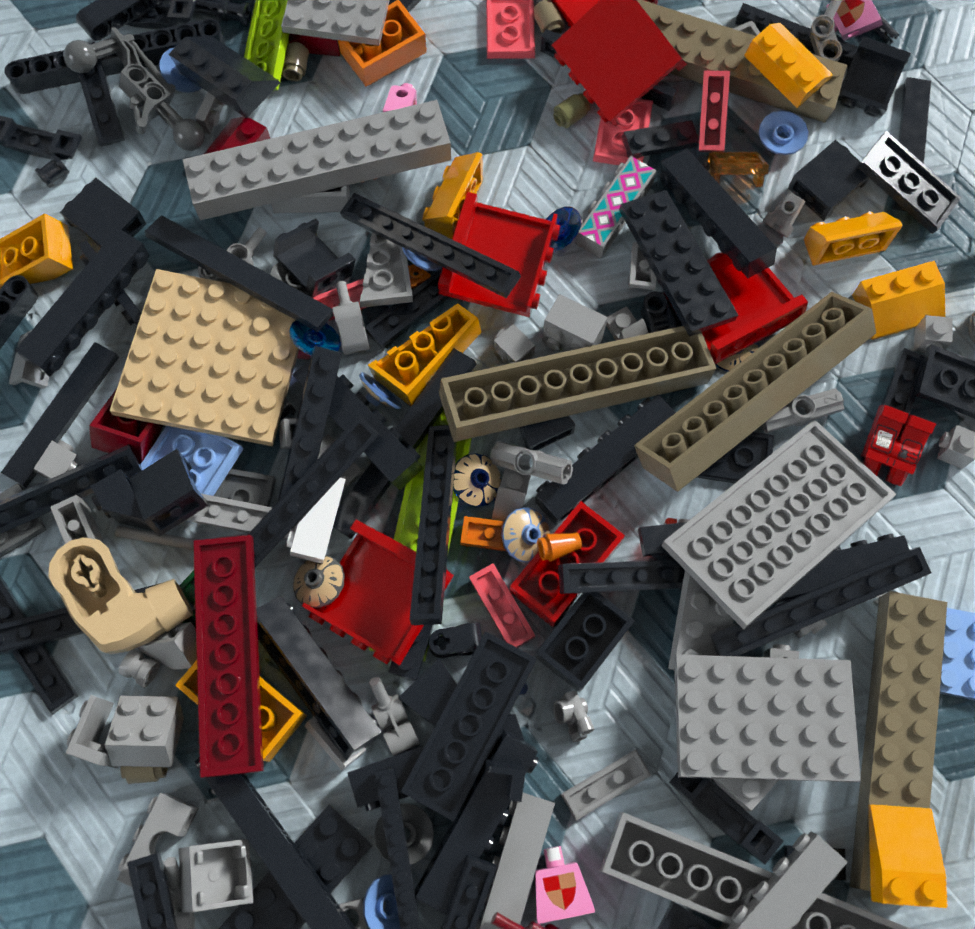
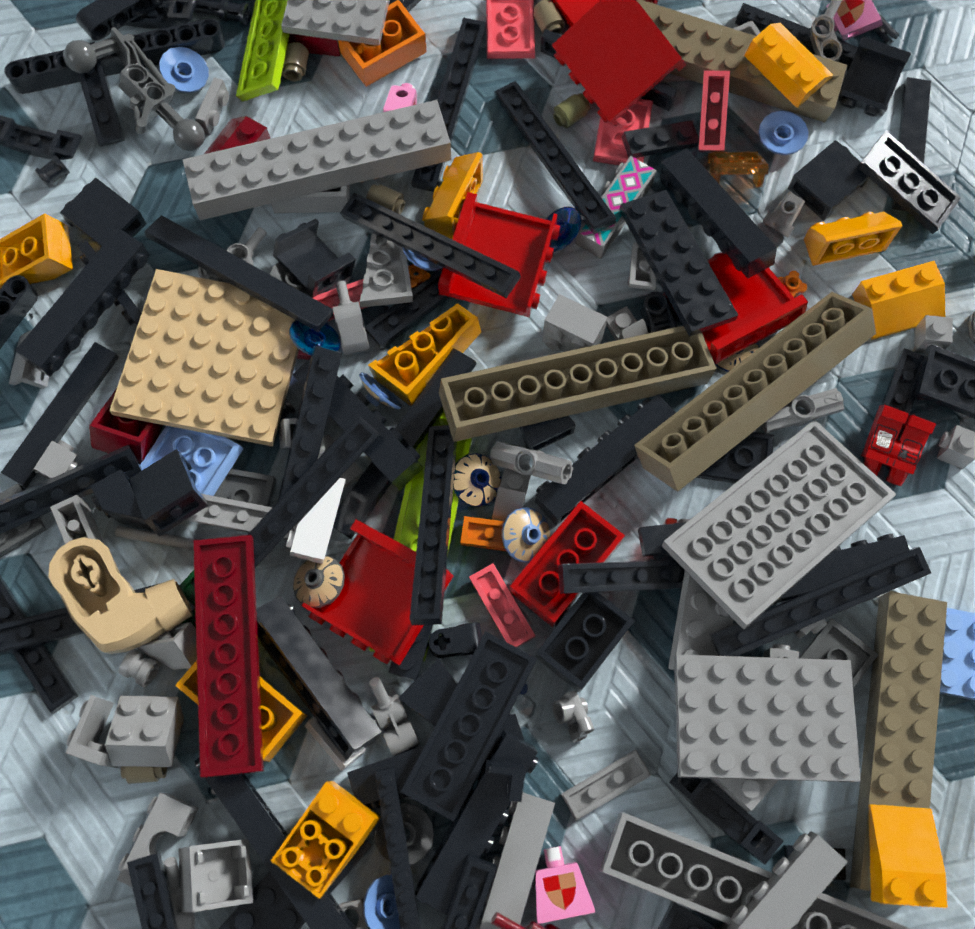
(223, 73): black slope -> none
(325, 838): none -> light orange slope
(387, 198): none -> dark tan brick
(454, 92): none -> black plate
(512, 346): light grey brick -> none
(555, 158): none -> black tile
(557, 545): orange cone -> none
(793, 277): none -> orange plate
(838, 643): none -> dark grey plate

